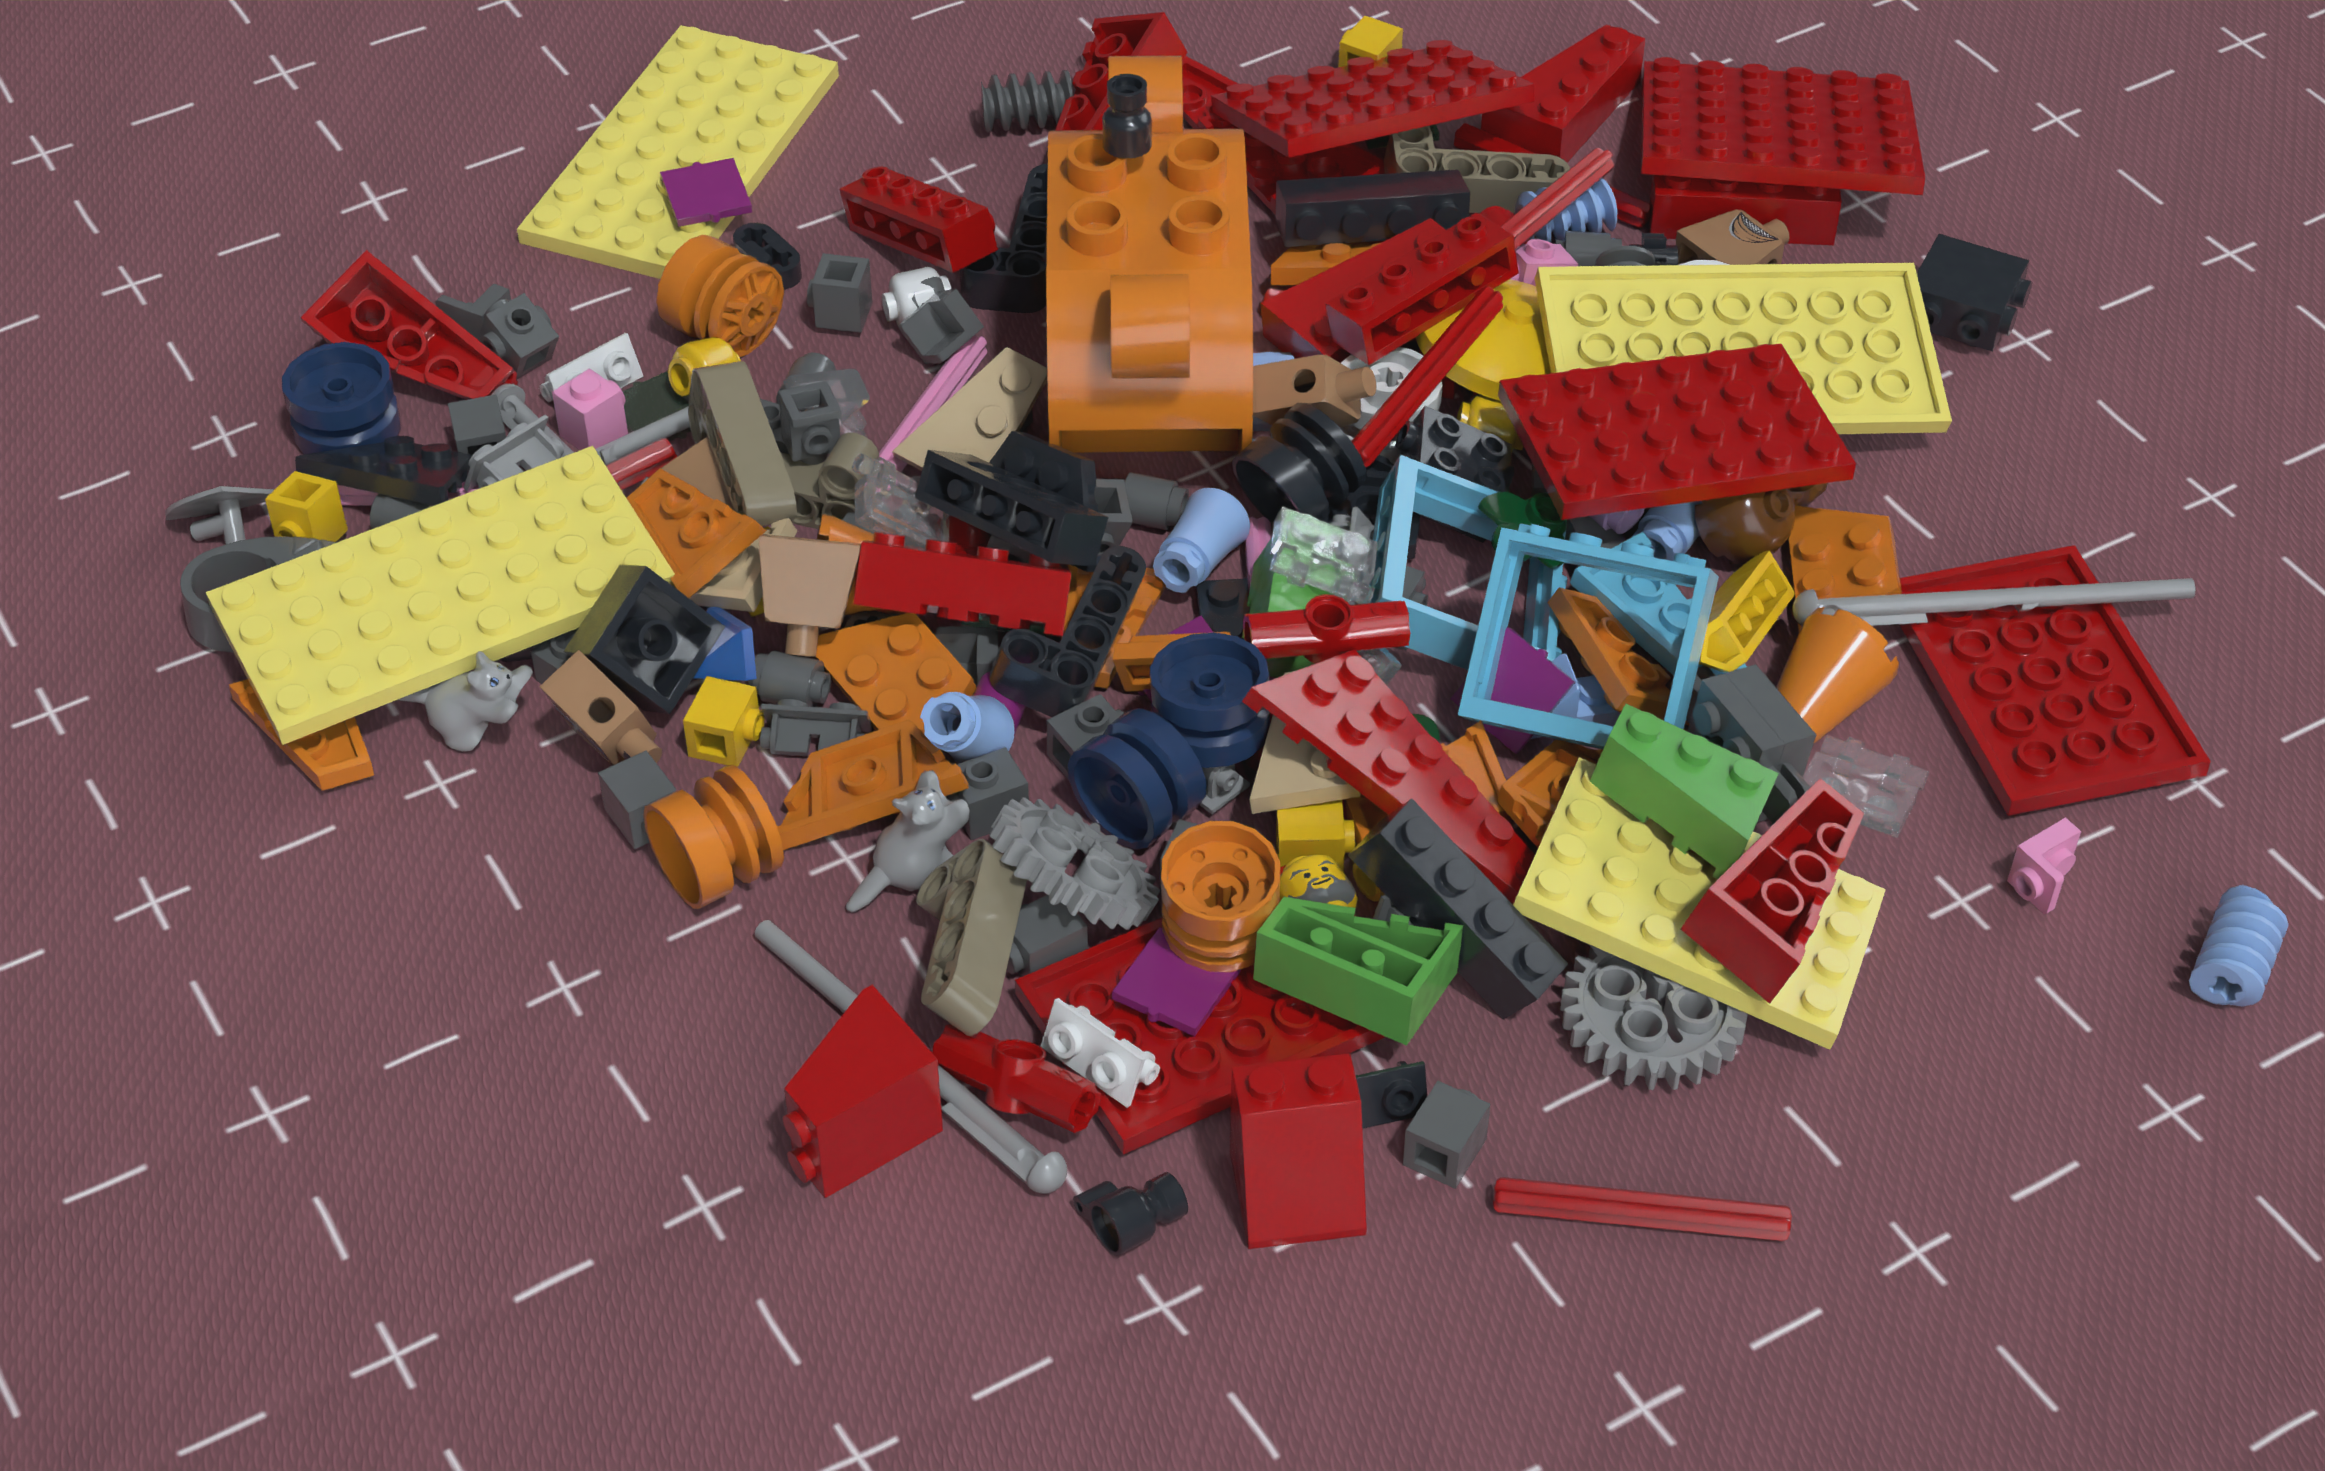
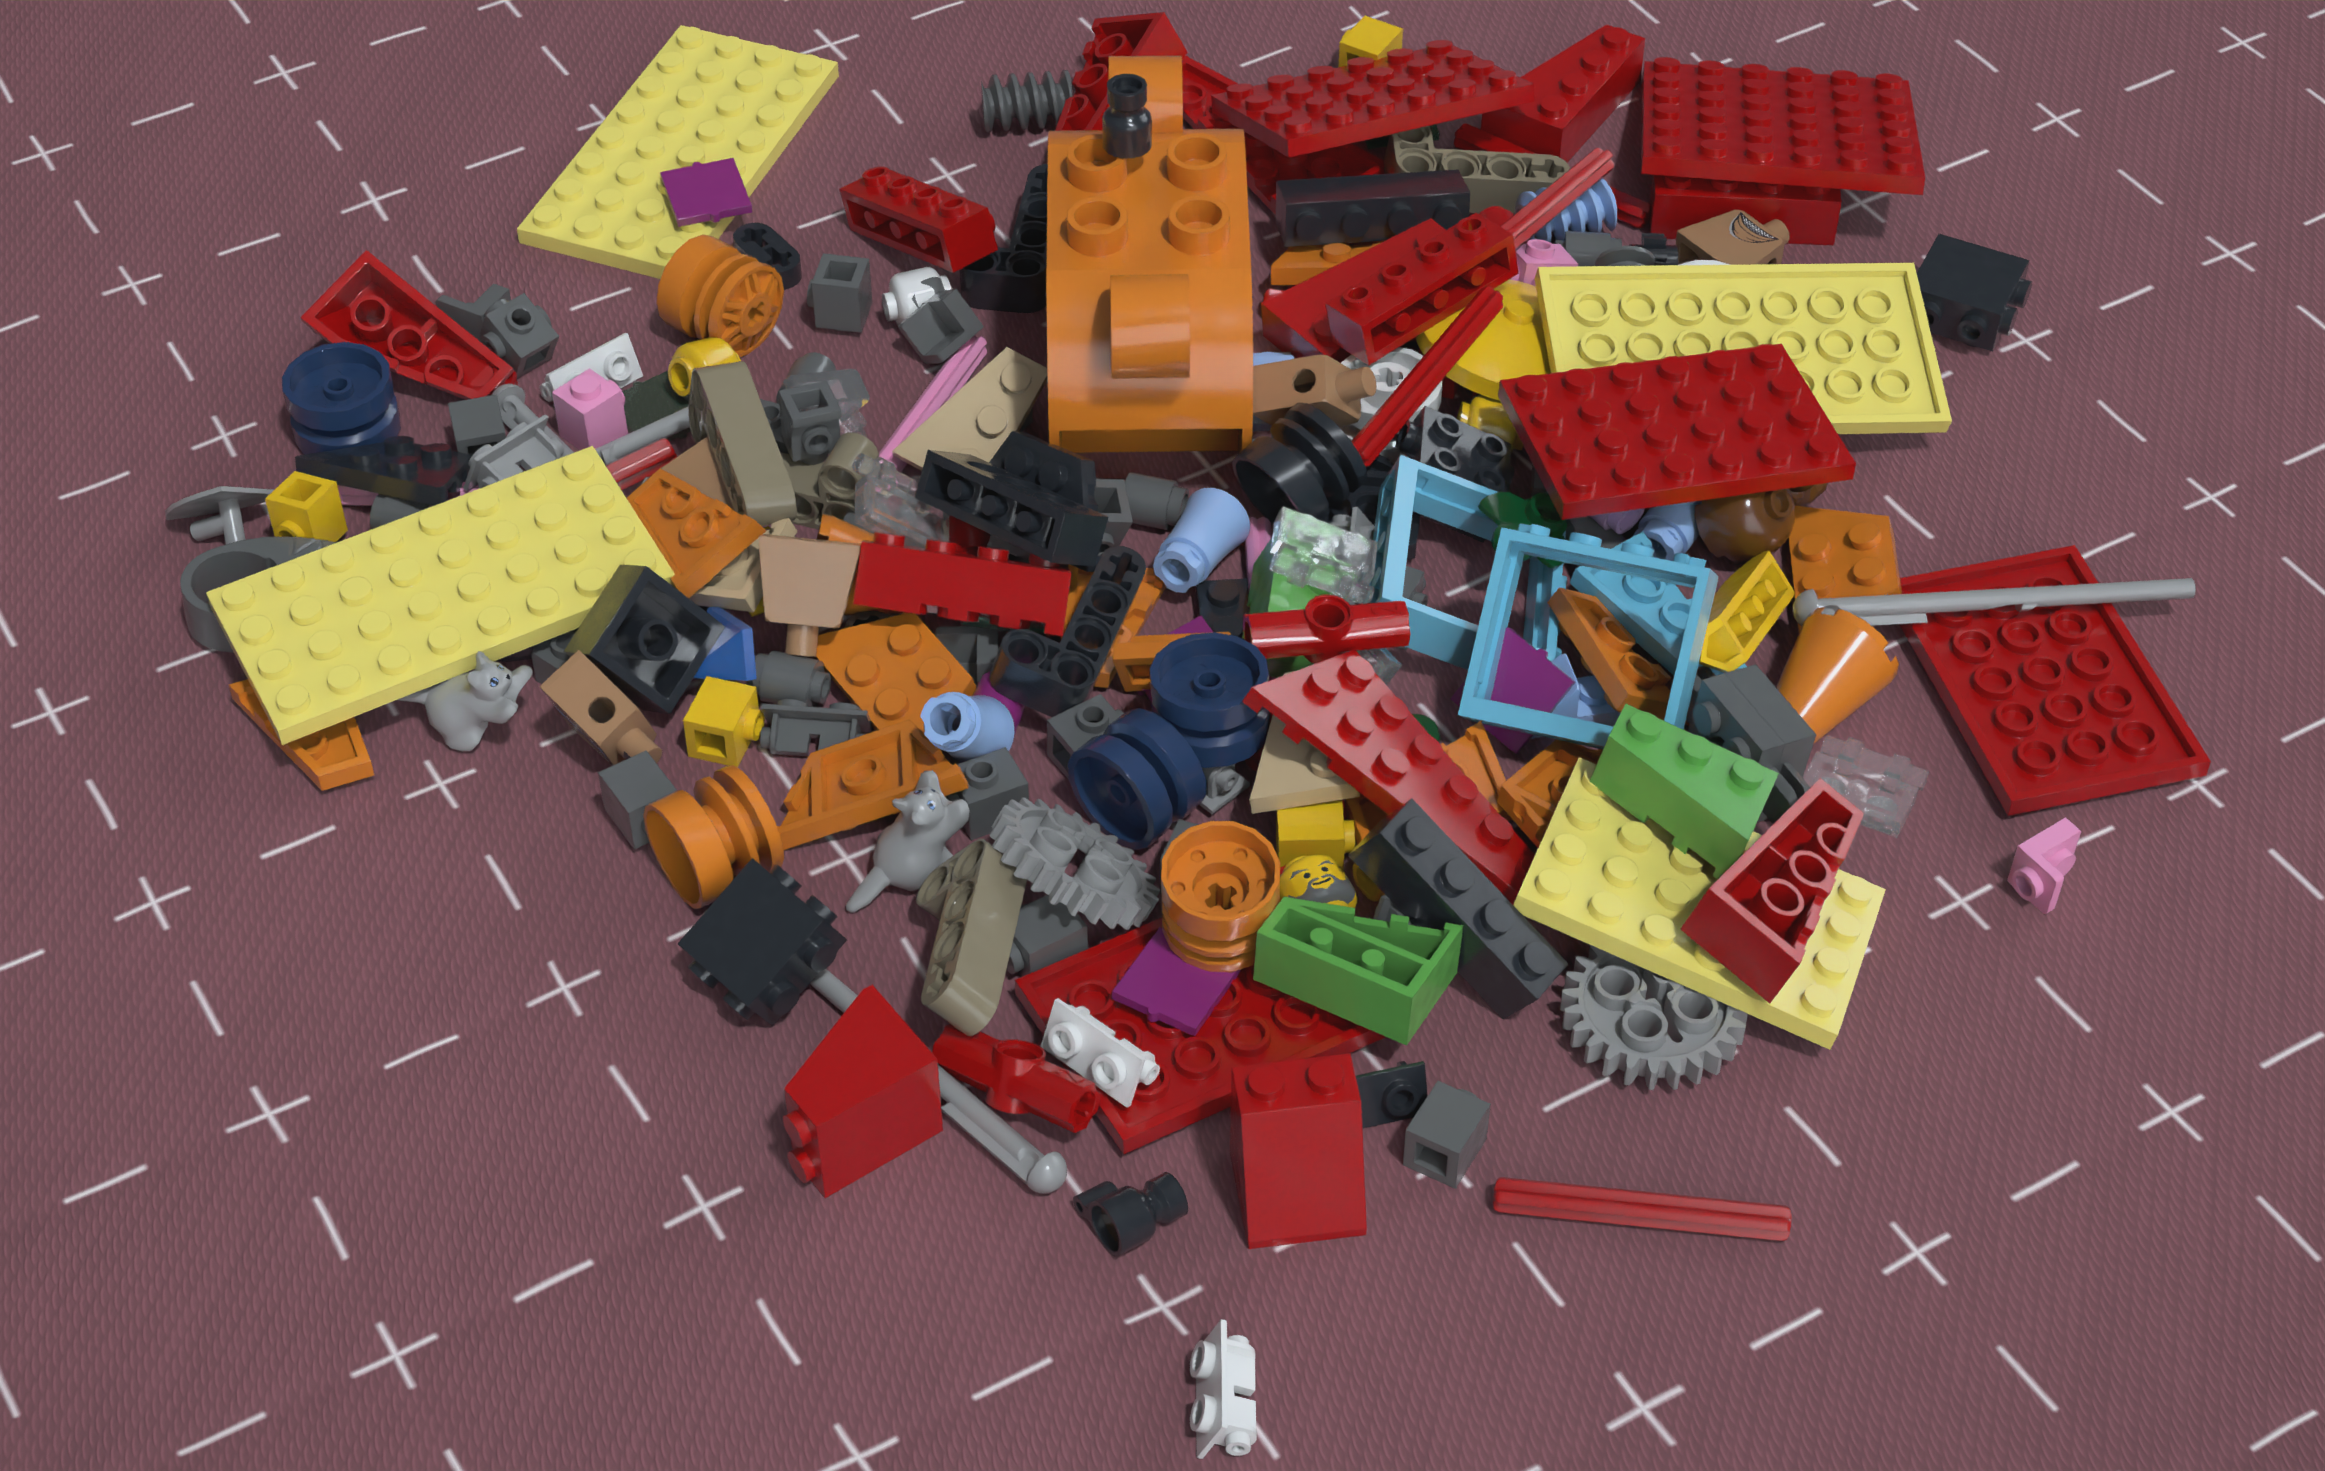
(762, 942): none -> black brick
(1221, 1369): none -> white hinge
(2239, 948): light blue piece -> none

